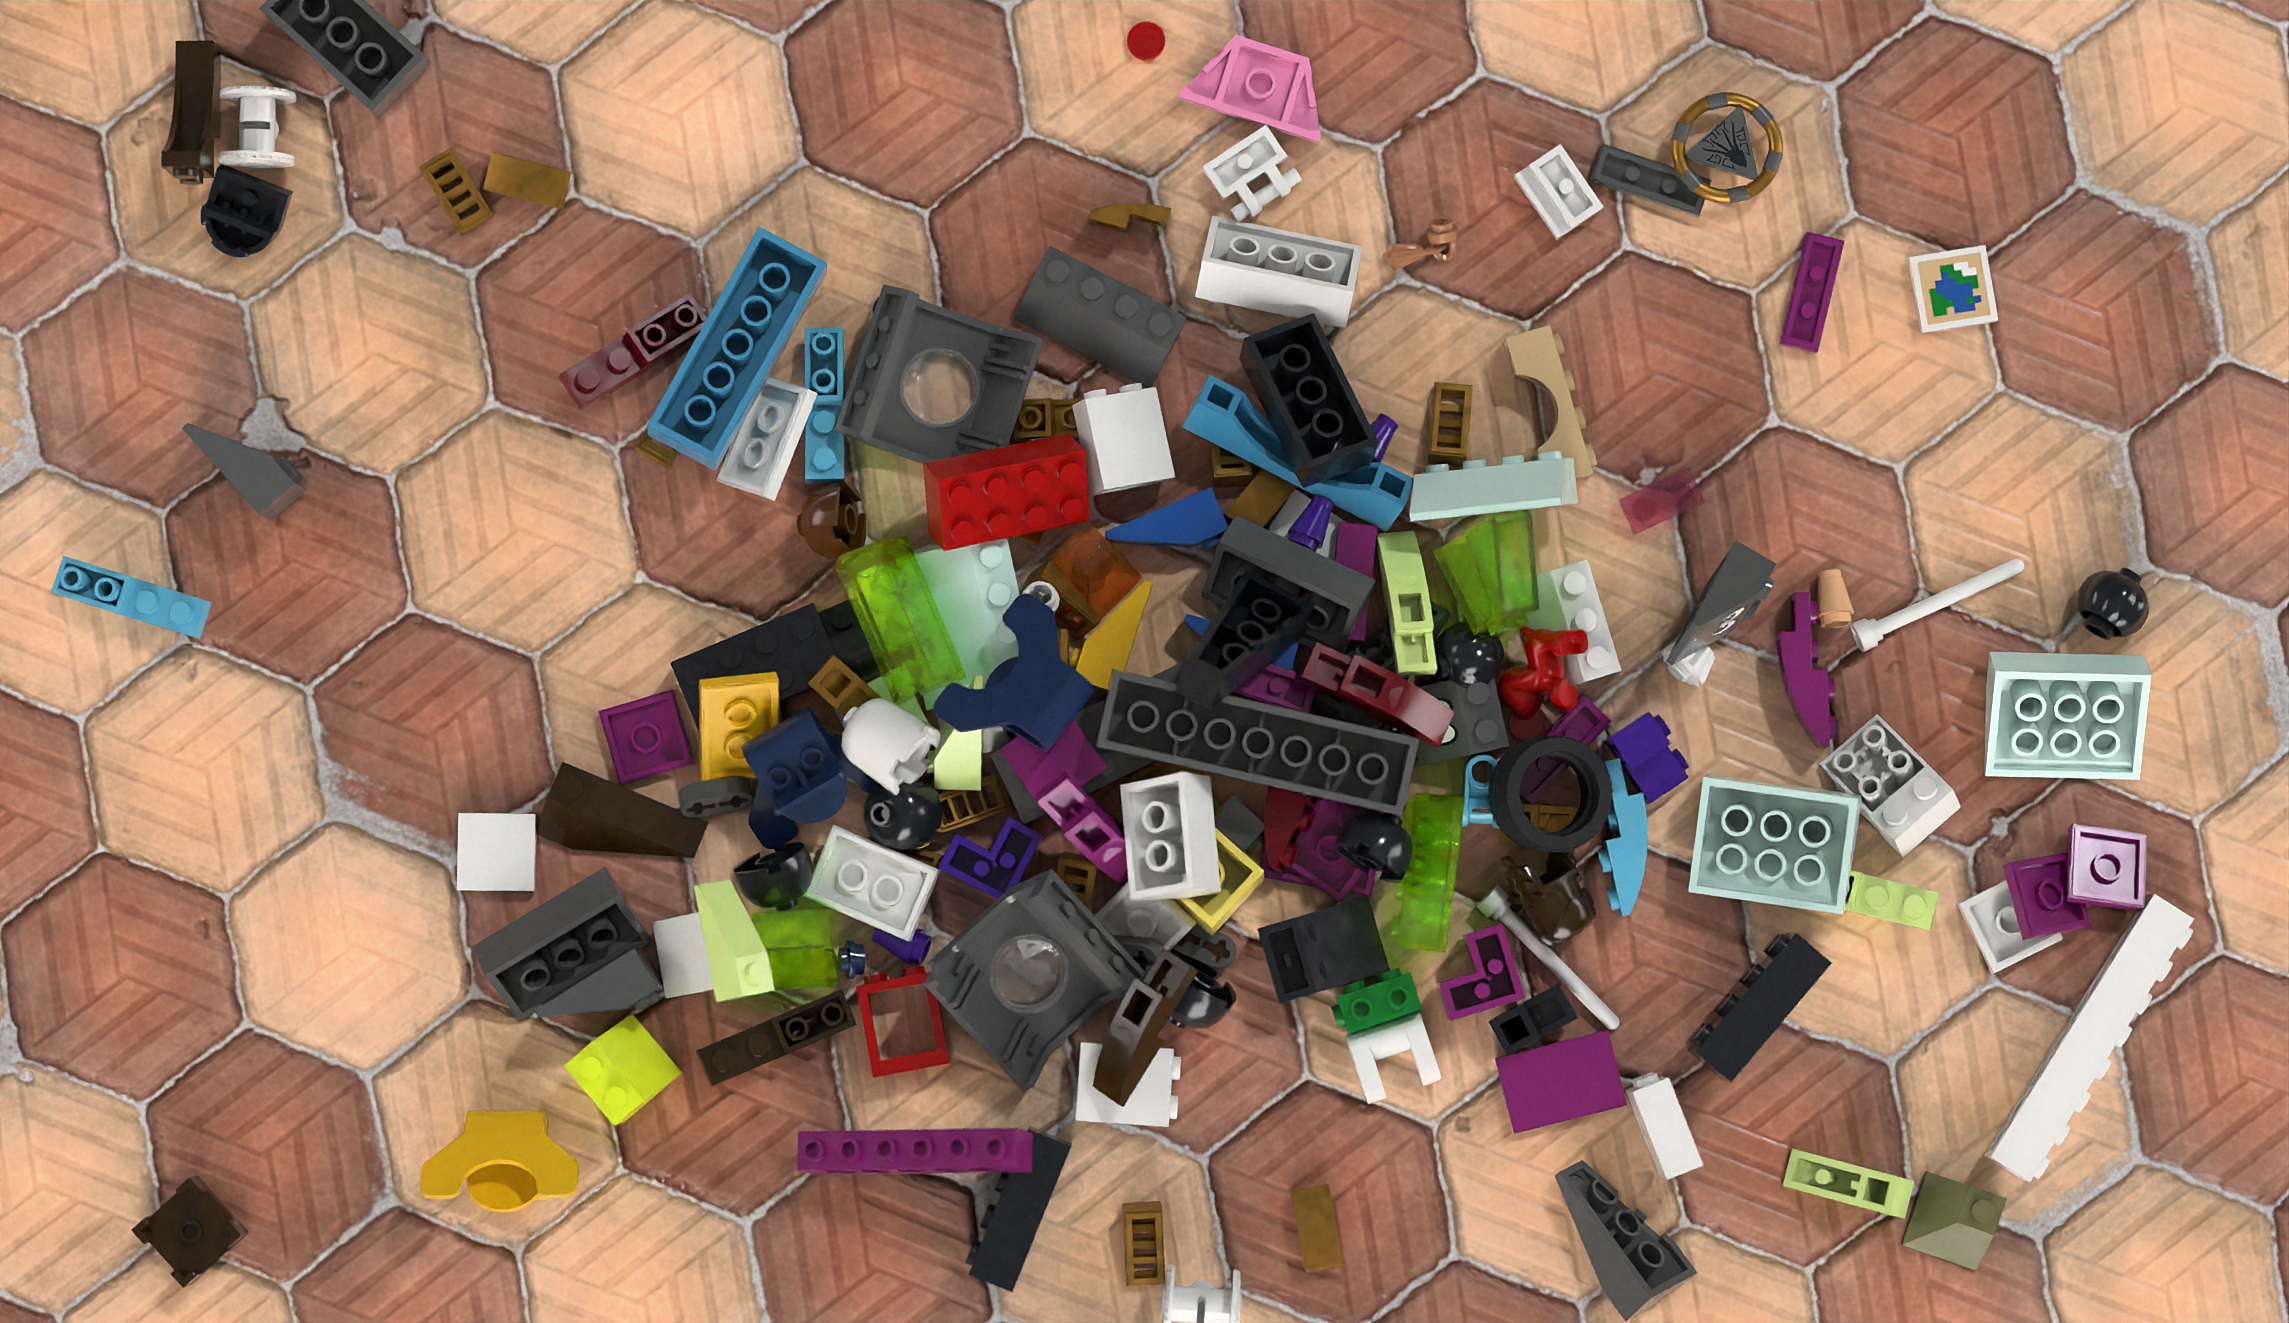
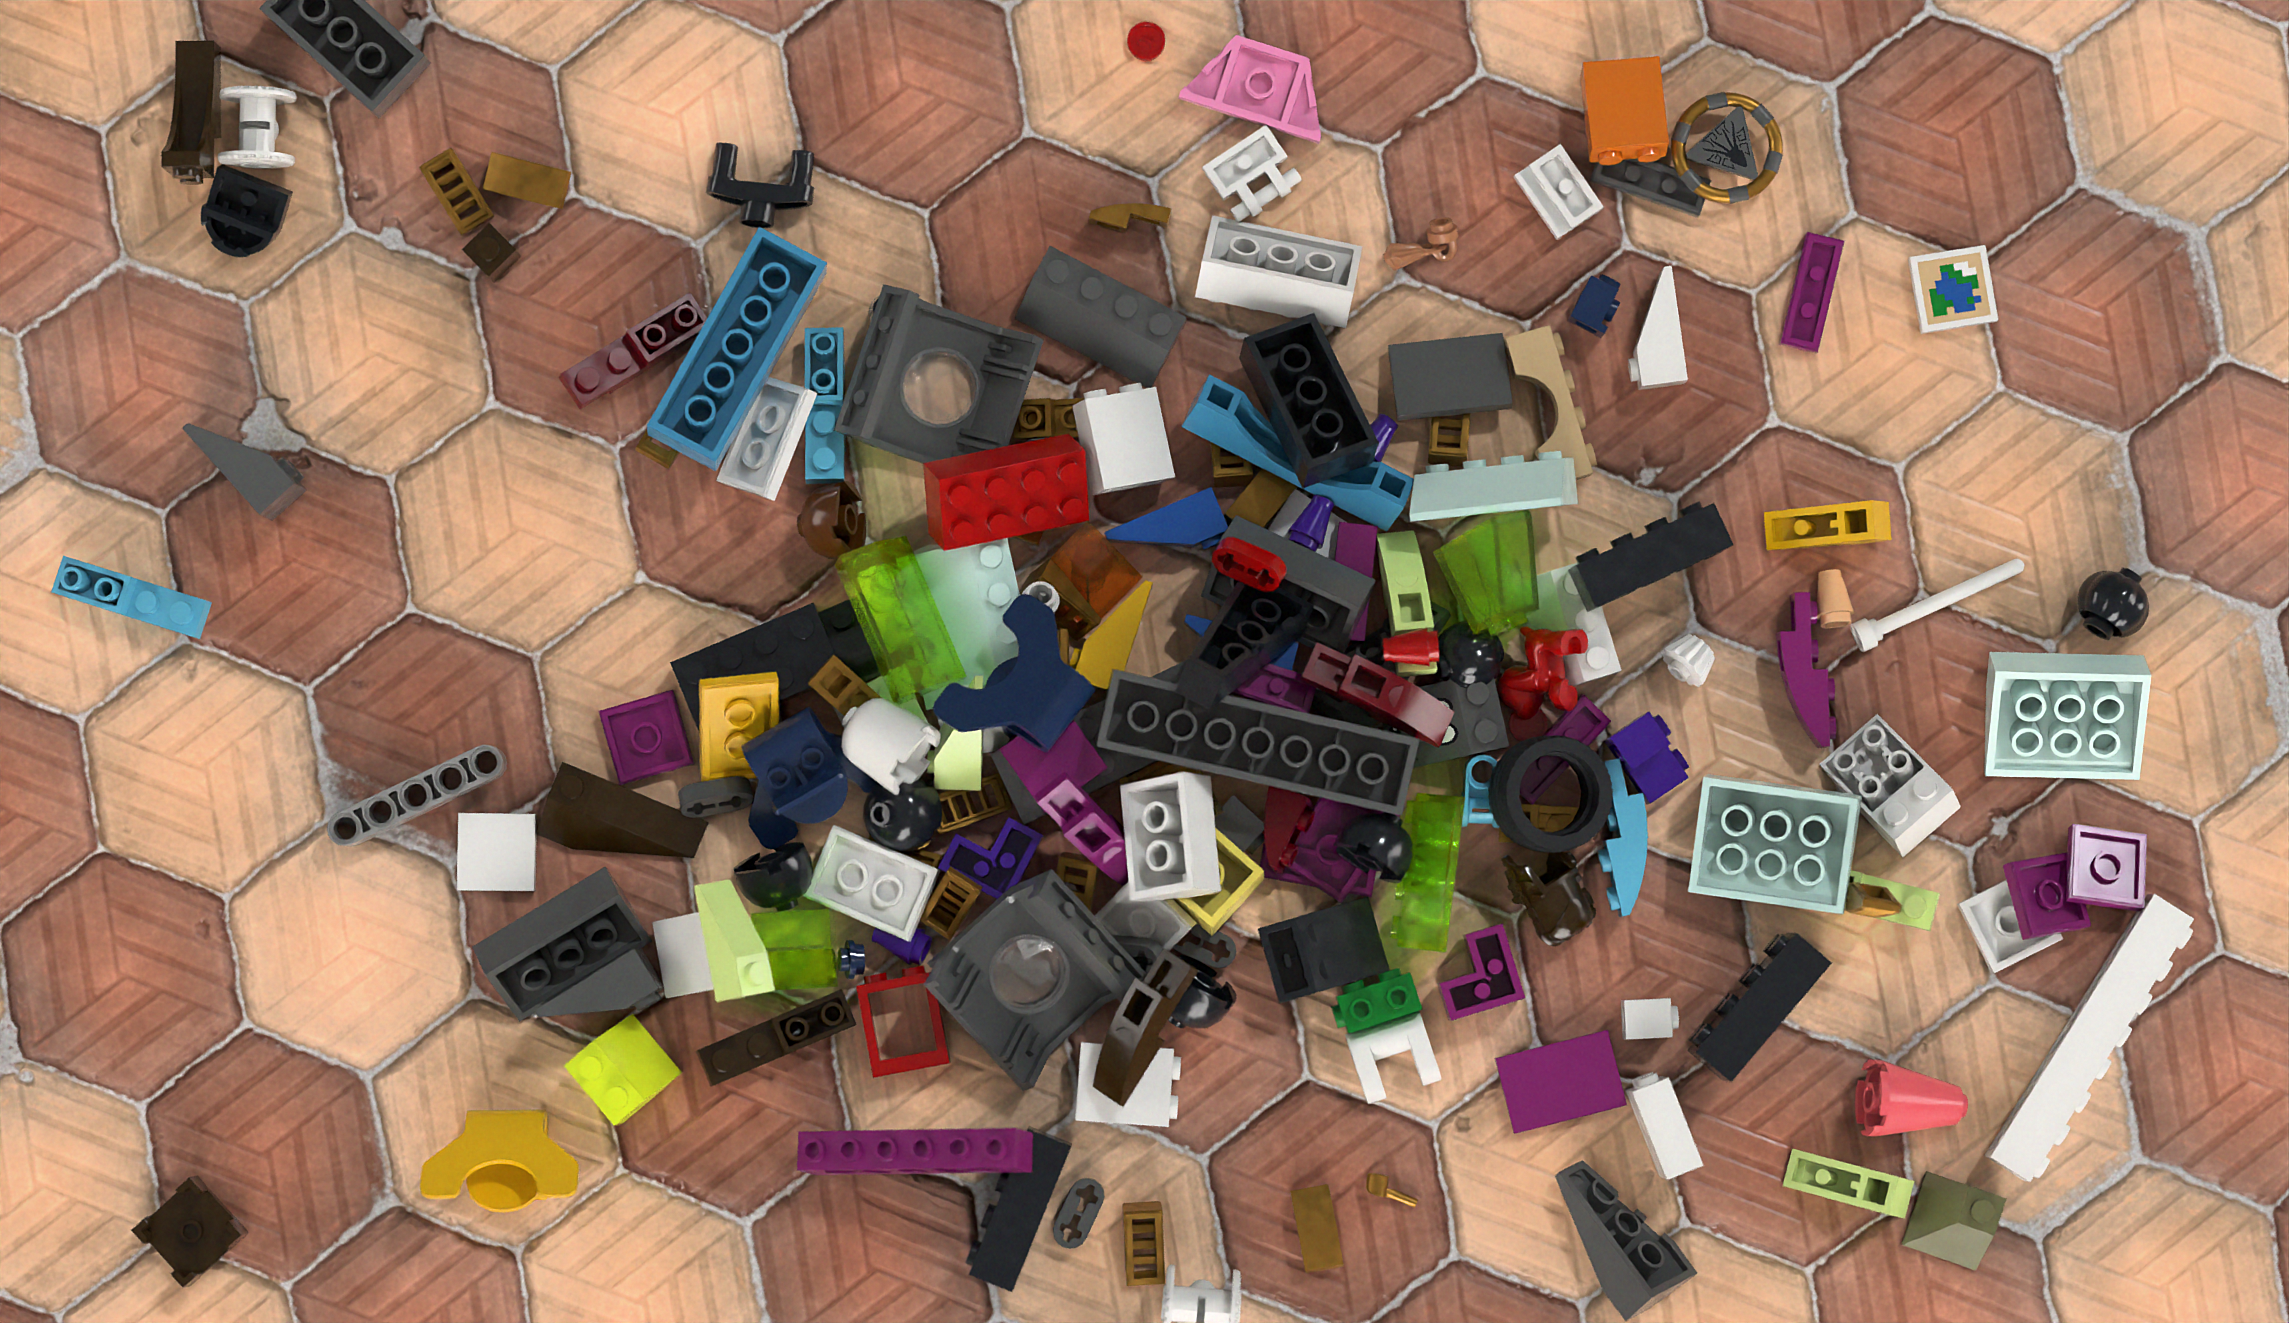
(398, 798): none -> light grey beam
(491, 252): none -> dark brown brick
(758, 199): none -> black connector
(949, 917): none -> pearl gold slope
(1070, 1208): none -> dark grey beam
(1249, 564): none -> red beam
(1378, 1185): none -> pearl gold hand
(1413, 647): none -> red cone
(1450, 376): none -> dark grey tile
(1497, 905): white piece -> none
(1533, 1019): black brick -> none
(1596, 304): none -> dark blue brick
(1624, 110): none -> orange brick
(1648, 1018): none -> white brick
(1651, 556): none -> black wedge
(1659, 347): none -> white slope
(1661, 501): clear pink plate -> none
(1725, 600): dark grey slope -> none
(1828, 525): none -> yellow slope
(1871, 901): none -> pearl gold slope
(1905, 1101): none -> coral cone

